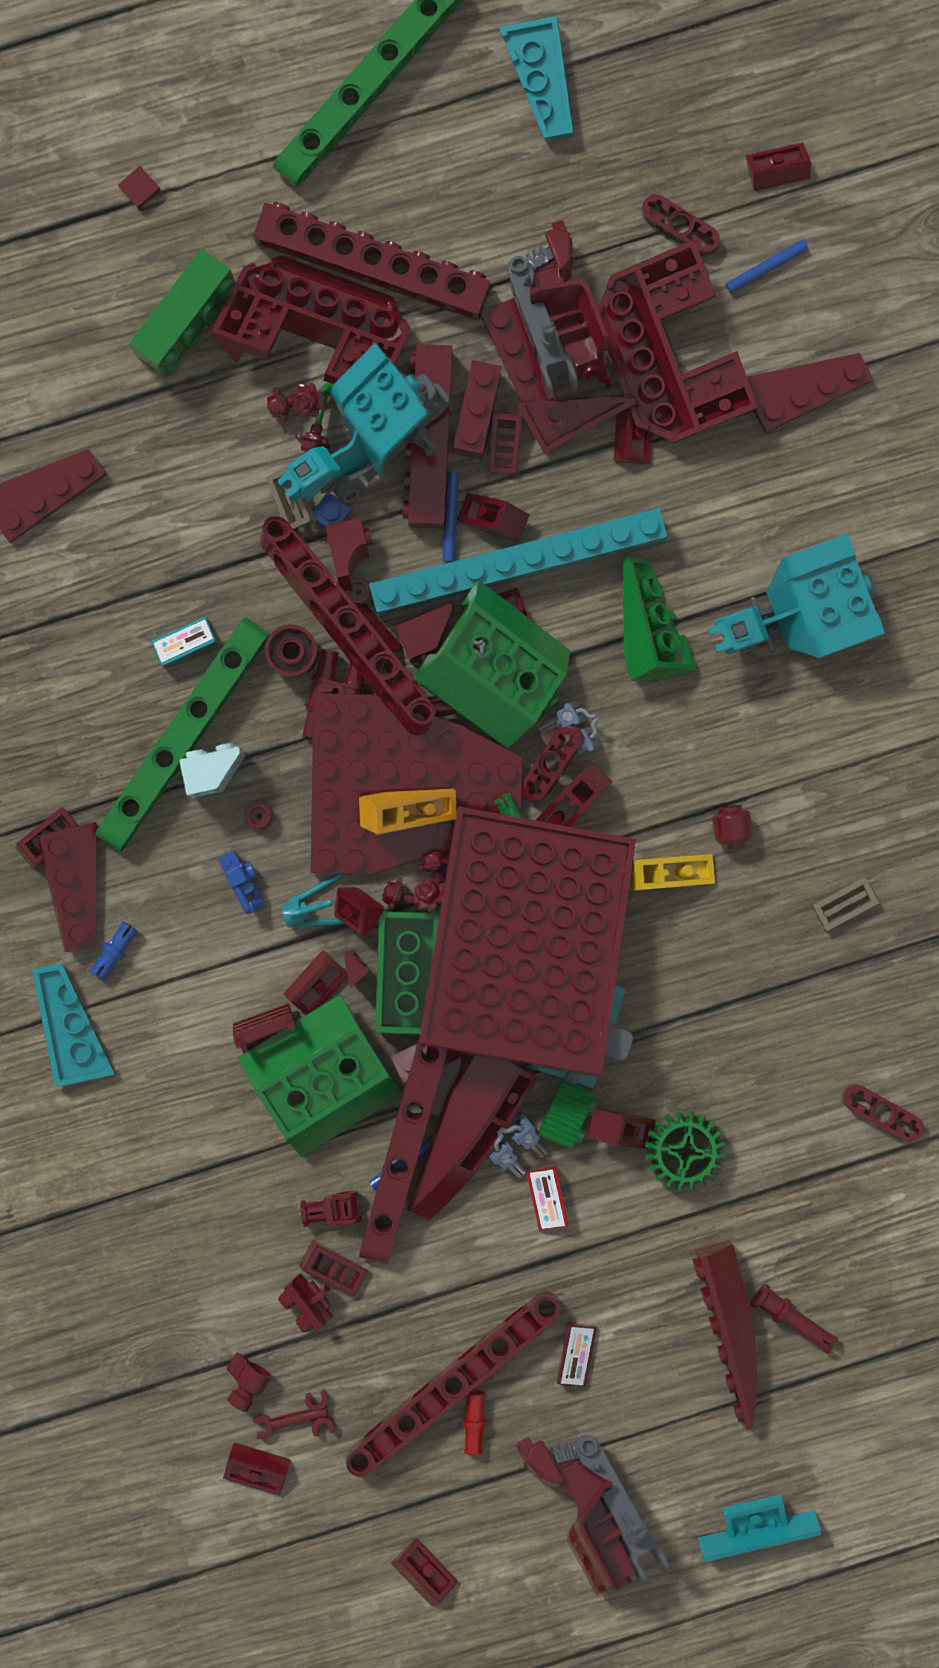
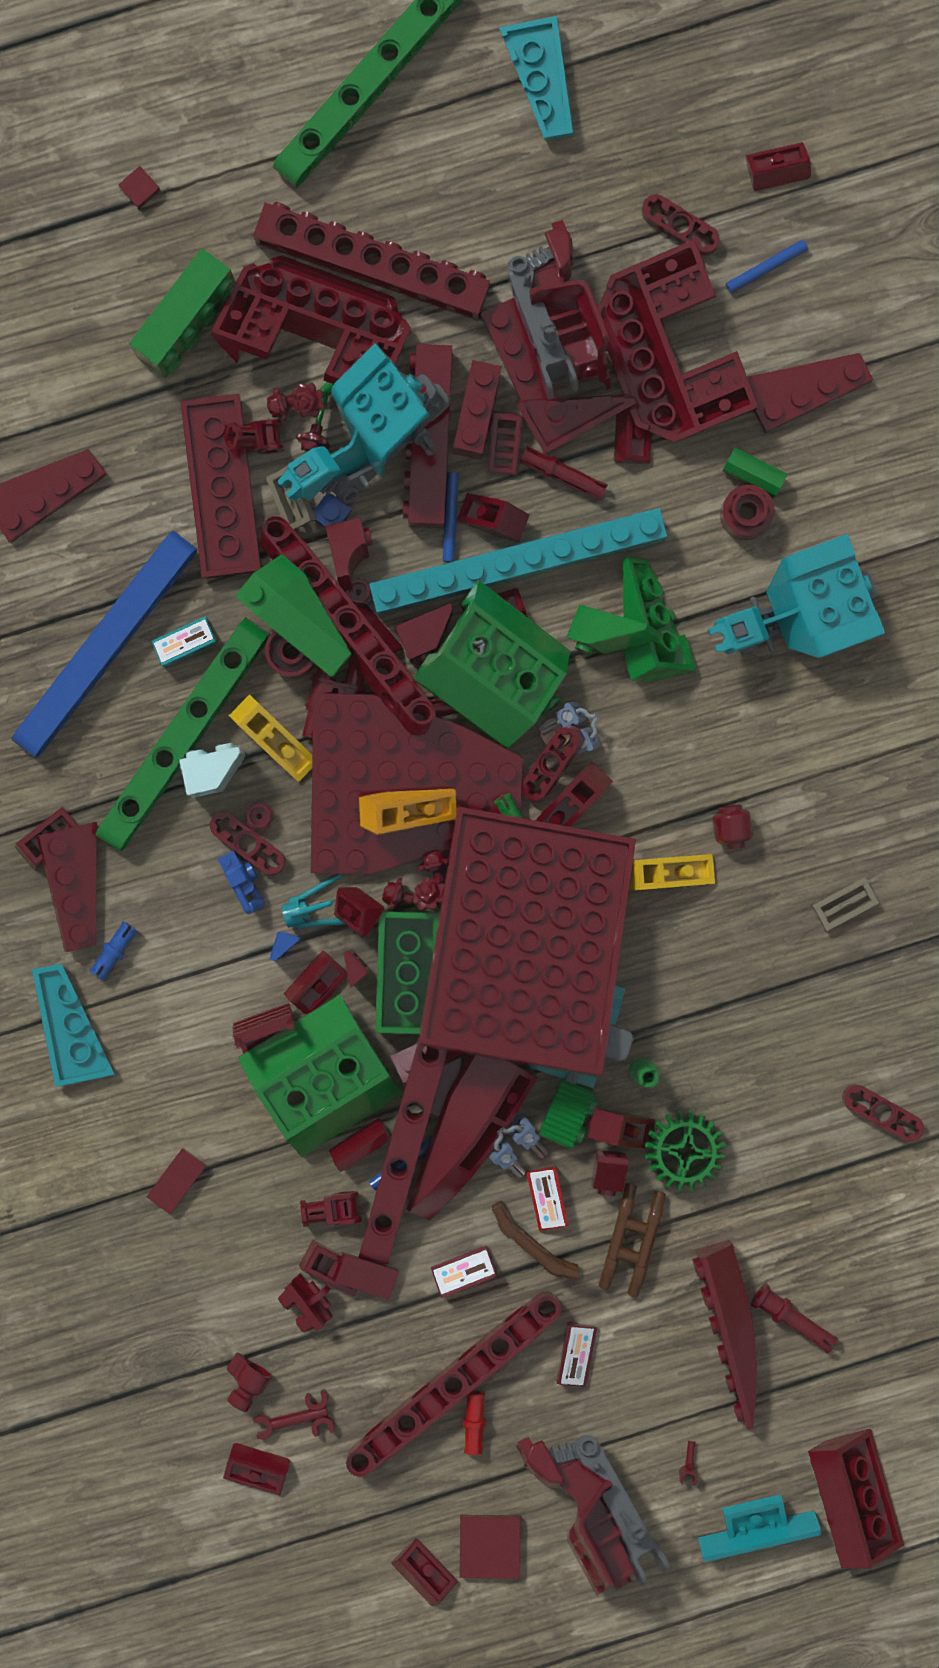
(104, 644): none -> blue beam
(176, 1181): none -> dark red tile
(220, 488): none -> dark red plate
(234, 823): none -> dark red beam
(257, 436): none -> dark red connector
(273, 737): none -> yellow slope
(283, 943): none -> blue slope
(290, 606): none -> green wedge
(359, 1145): none -> dark red tile
(365, 1275): none -> dark red tile
(464, 1271): none -> slope
(490, 1546): none -> dark red tile
(551, 1263): none -> reddish brown piece
(559, 471): none -> dark red pin
(608, 632): none -> green slope
(609, 1172): none -> dark red slope
(625, 1223): none -> reddish brown piece
(637, 1074): none -> green pin
(689, 1467): none -> dark red hand
(749, 496): none -> dark red piece
(754, 472): none -> green axle
(856, 1499): none -> dark red slope

